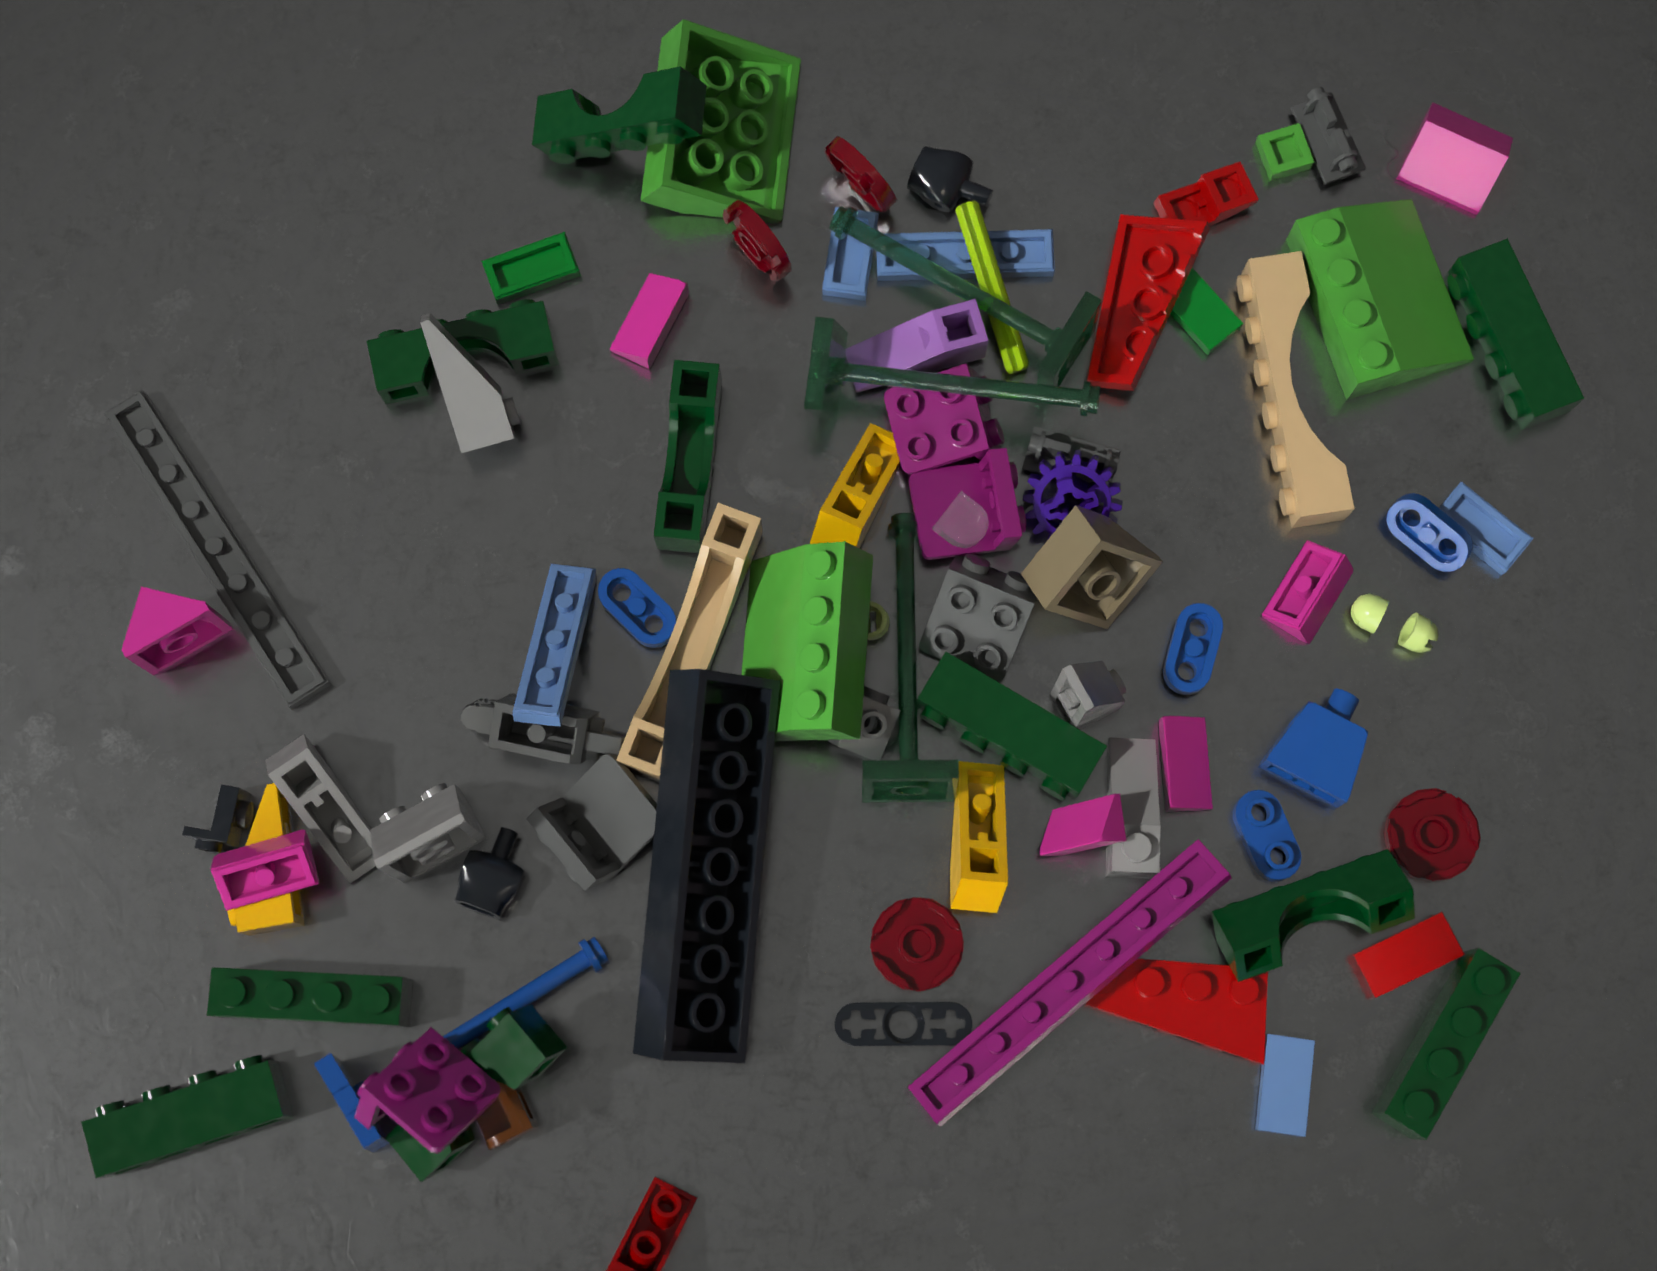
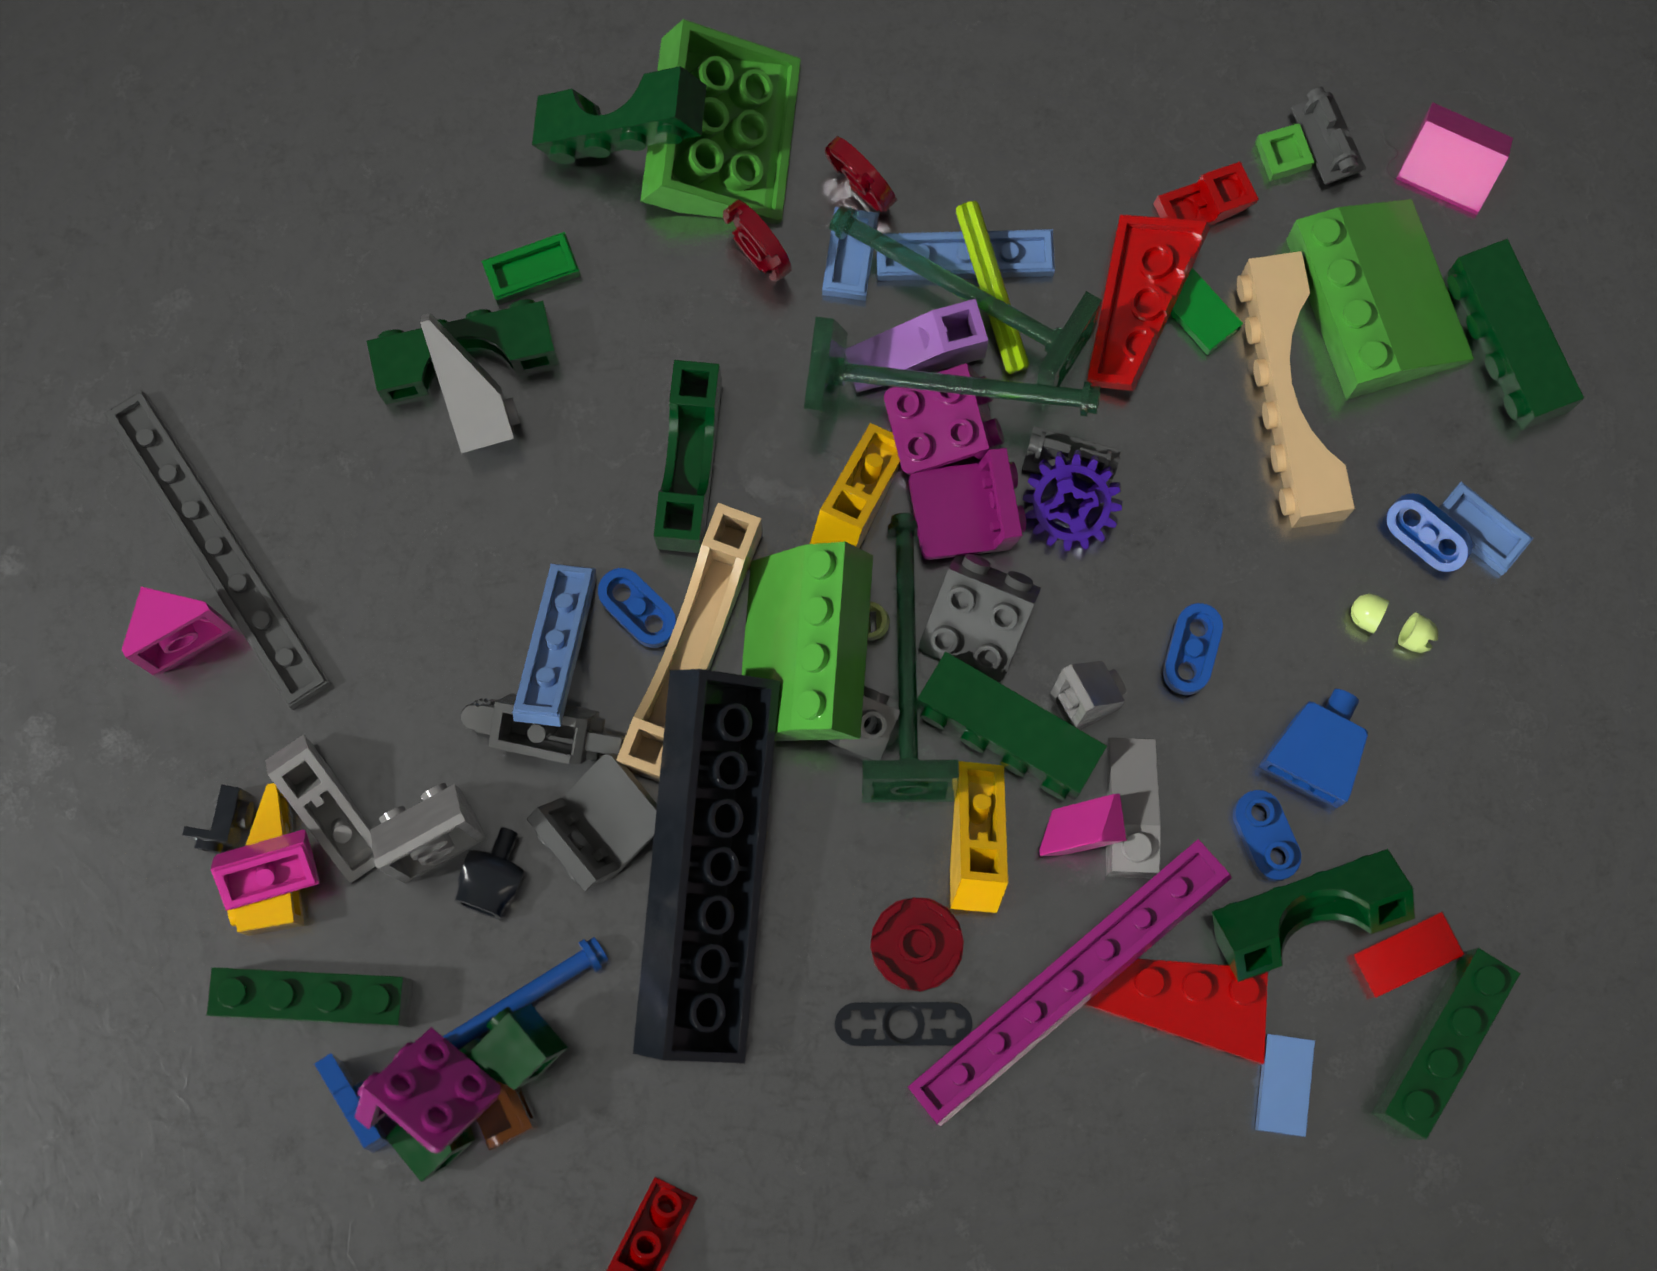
(186, 1118): dark green brick -> none
(650, 319): dark pink slope -> none
(944, 178): black piece -> none
(963, 522): clear tile -> none
(1090, 568): dark tan slope -> none
(1185, 763): dark pink slope -> none
(1308, 591): dark pink slope -> none
(1432, 835): dark red tile -> none

